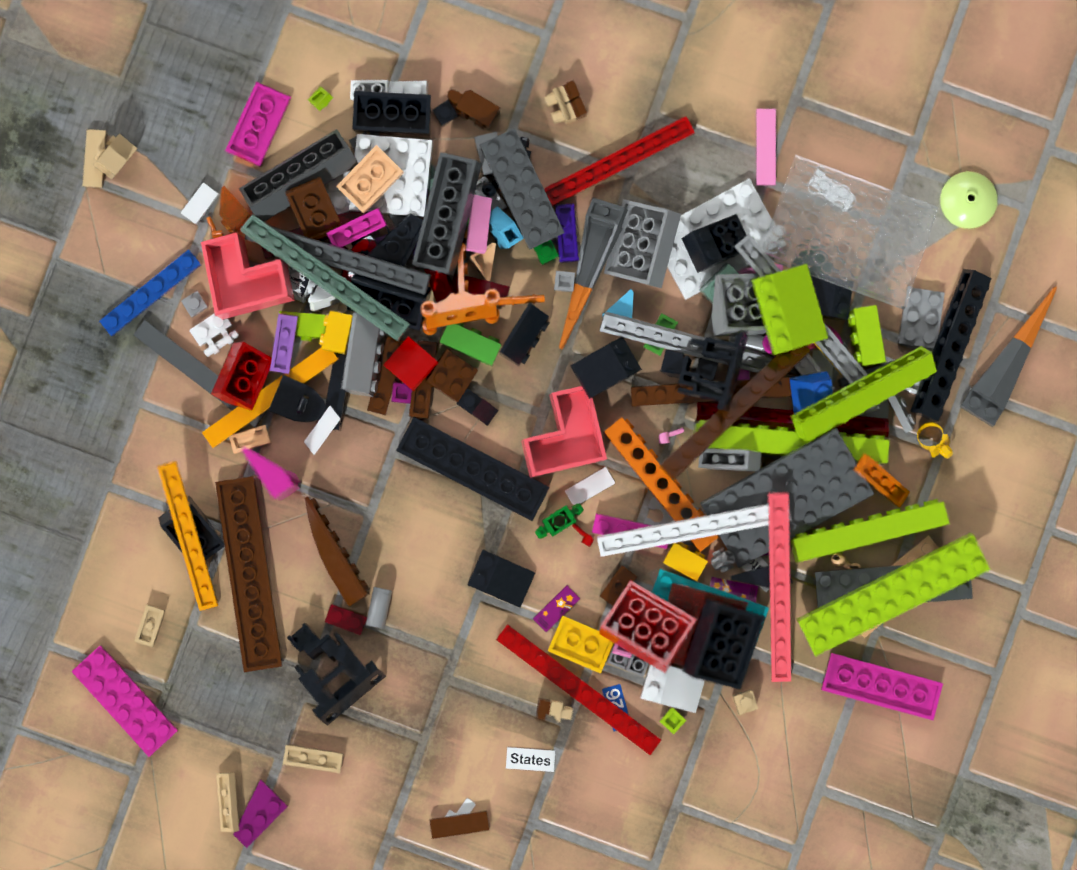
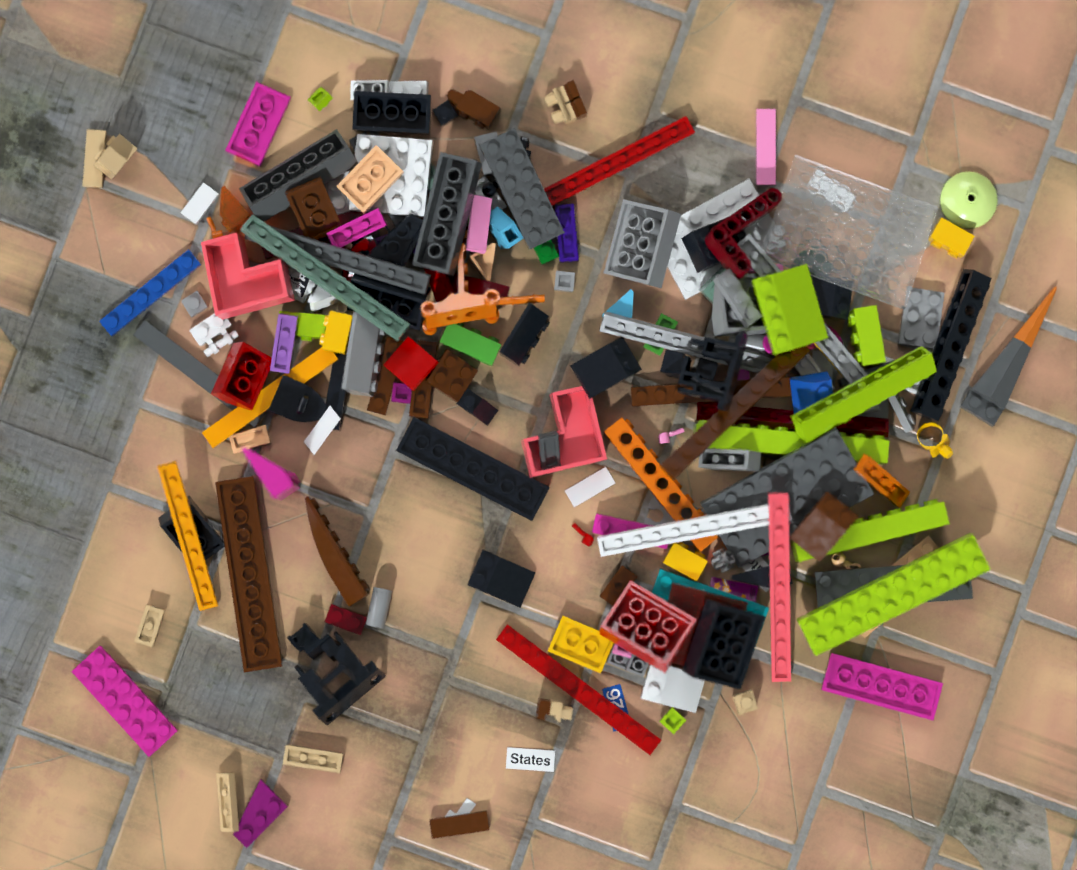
(542, 532): green piece -> none
(549, 450): none -> dark grey tile
(556, 608): magenta sticker -> none
(600, 234): dark grey plate -> none
(737, 298): none -> light grey plate
(738, 224): none -> dark red beam
(823, 526): none -> reddish brown slope
(950, 238): none -> yellow brick

